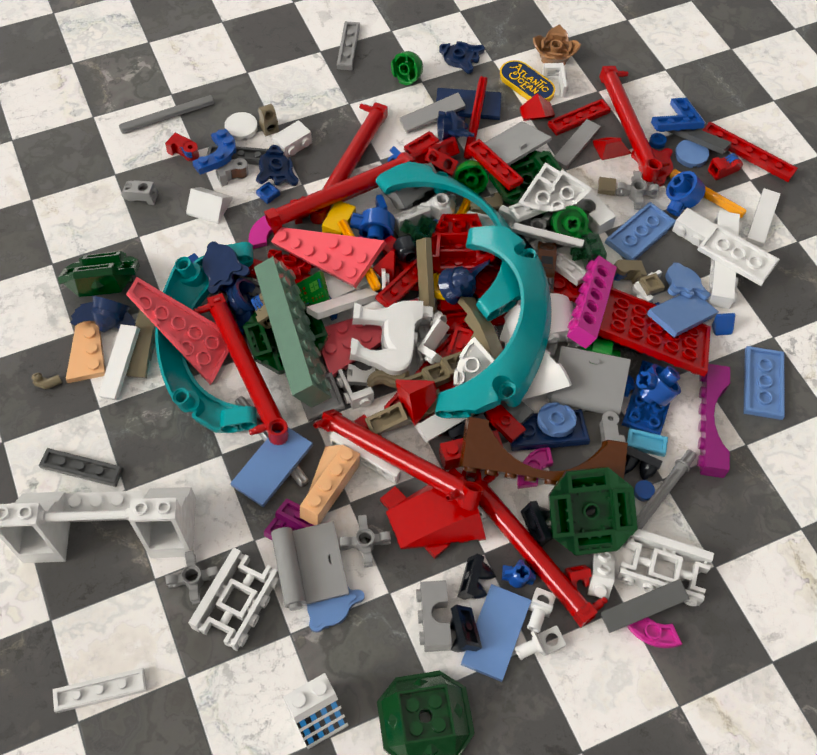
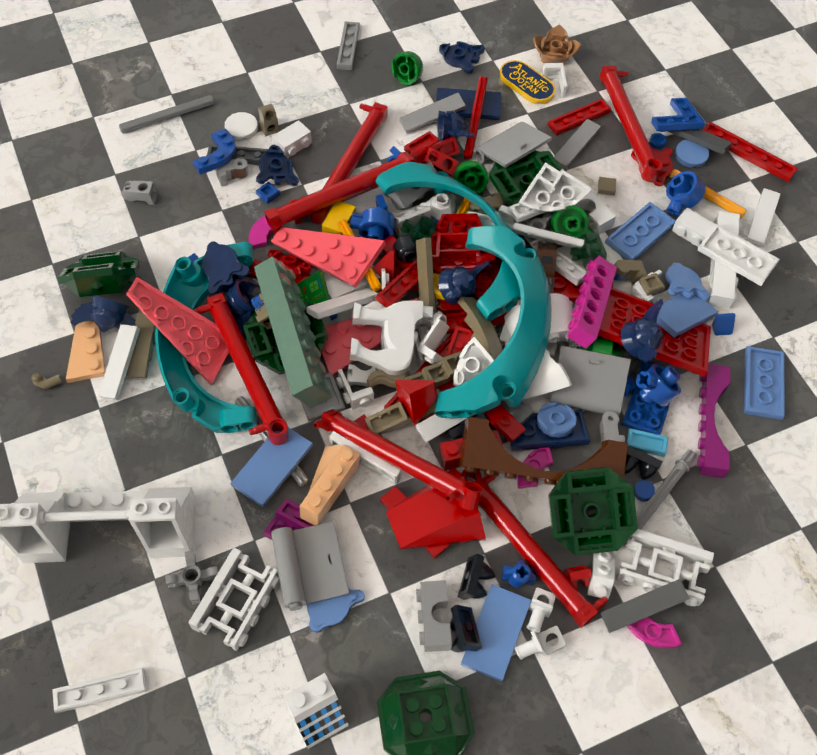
(81, 467): dark grey tile -> none
(182, 146): red leg -> none
(207, 204): white slope -> none
(354, 542): light grey pin -> none
(494, 164): red tile -> none
(535, 521): black tile -> none
(536, 108): red slope -> none
(610, 147): red slope -> none
(637, 190): light grey pin -> none
(643, 335): none -> dark blue helmet
(725, 166): red leg -> none

